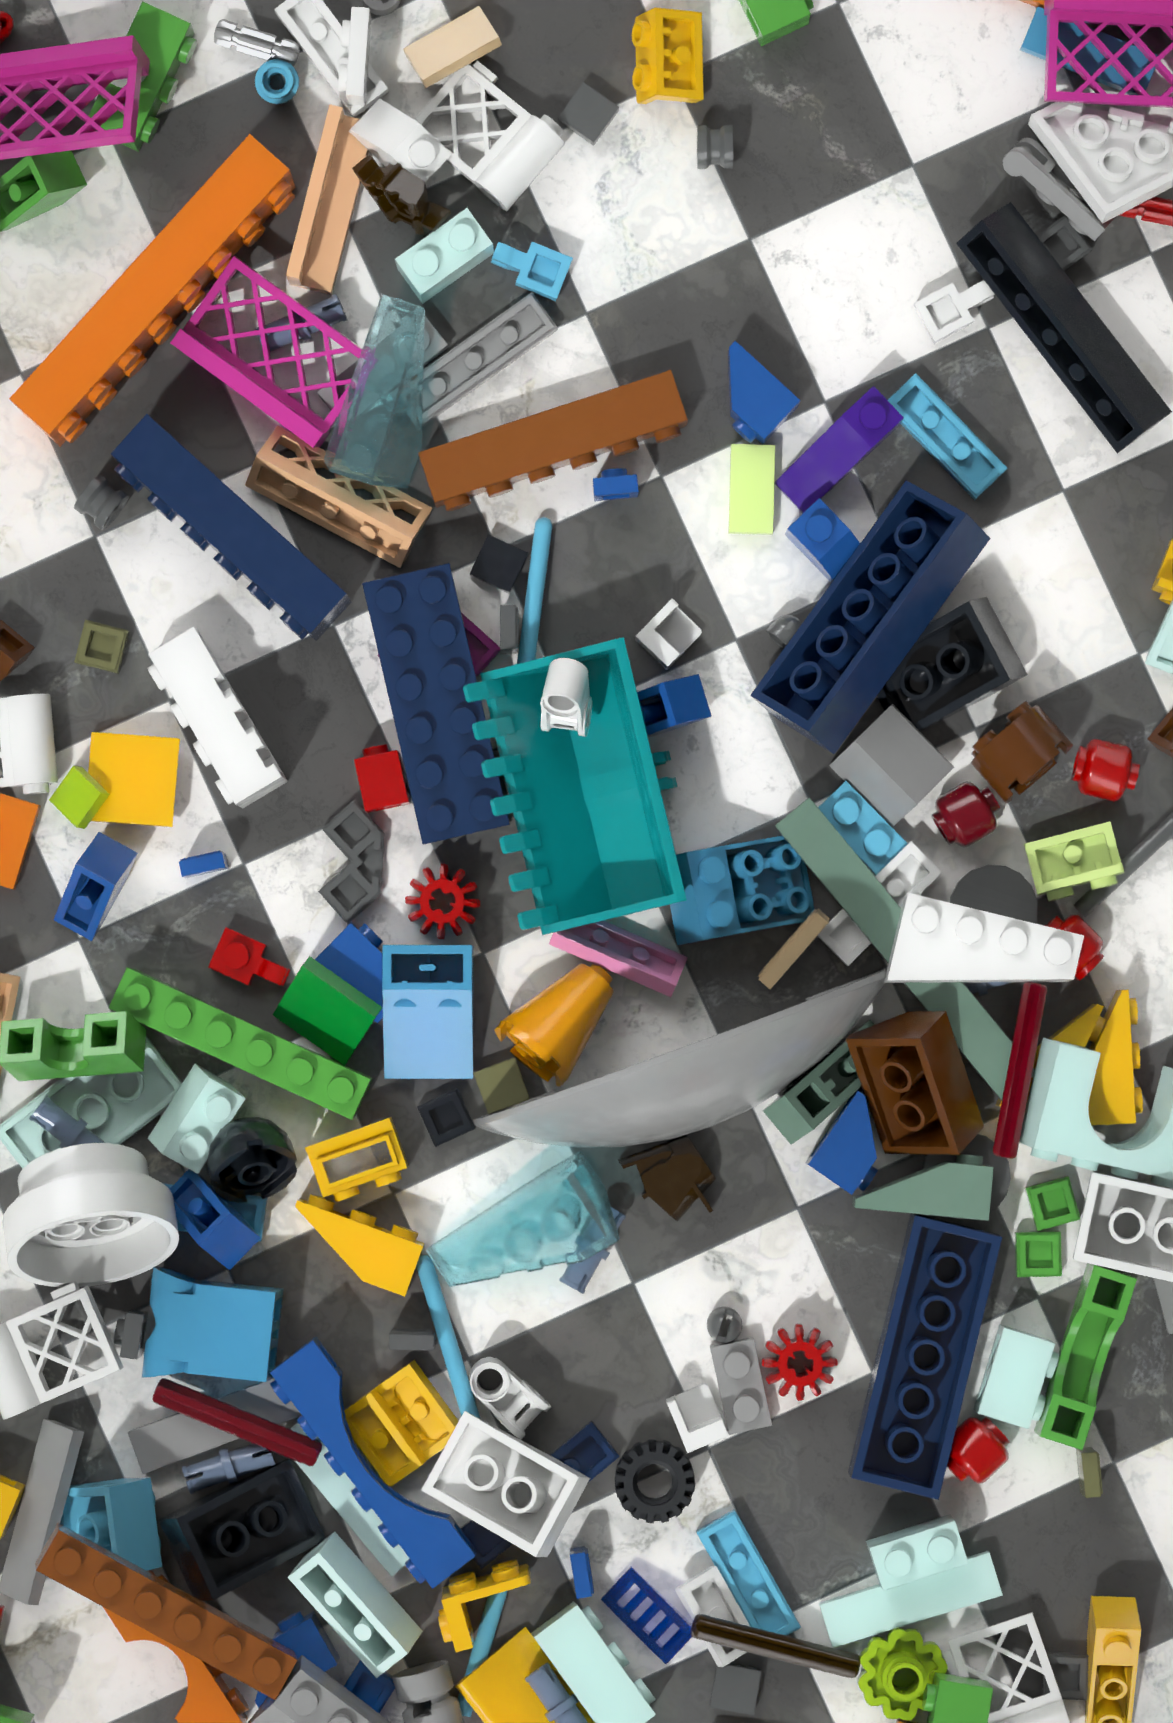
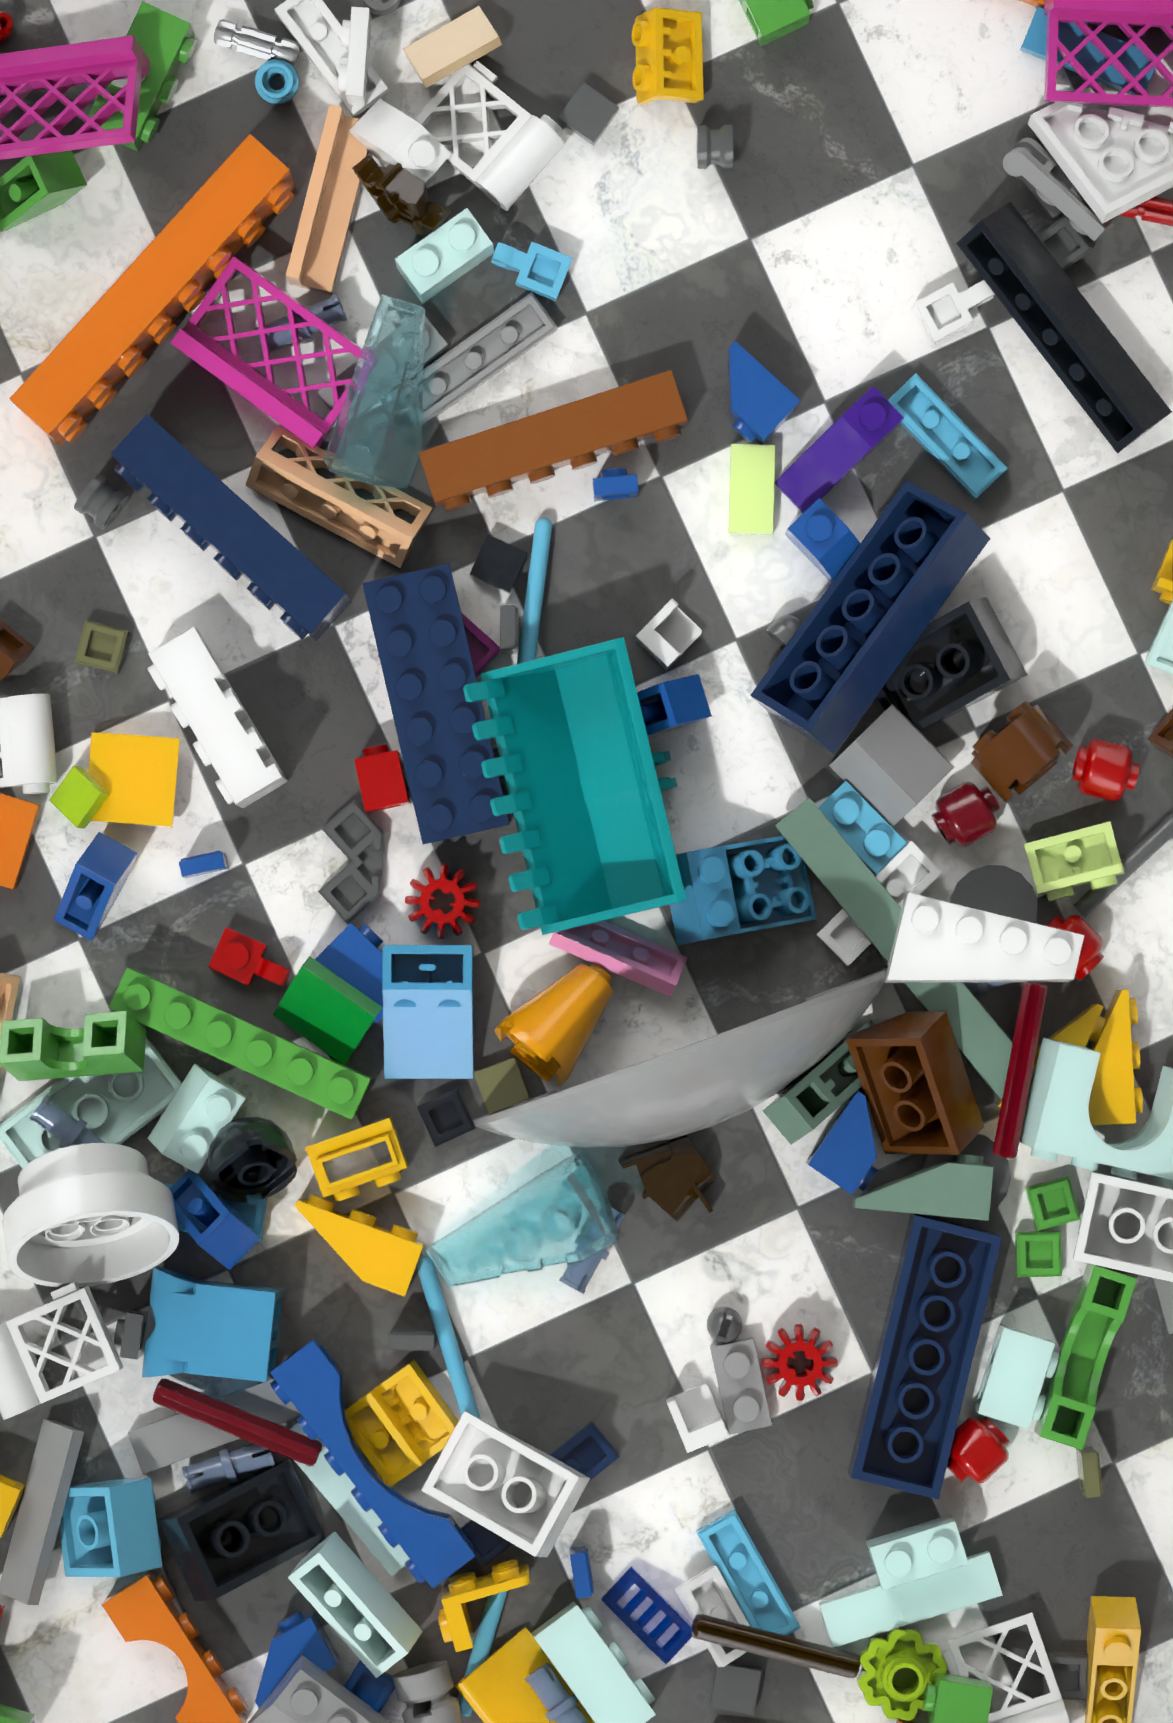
(166, 1611): dark orange brick -> none
(509, 1397): white piece -> none
(566, 697): white piece -> none
(654, 1508): black tyre -> none
(793, 948): tan tile -> none

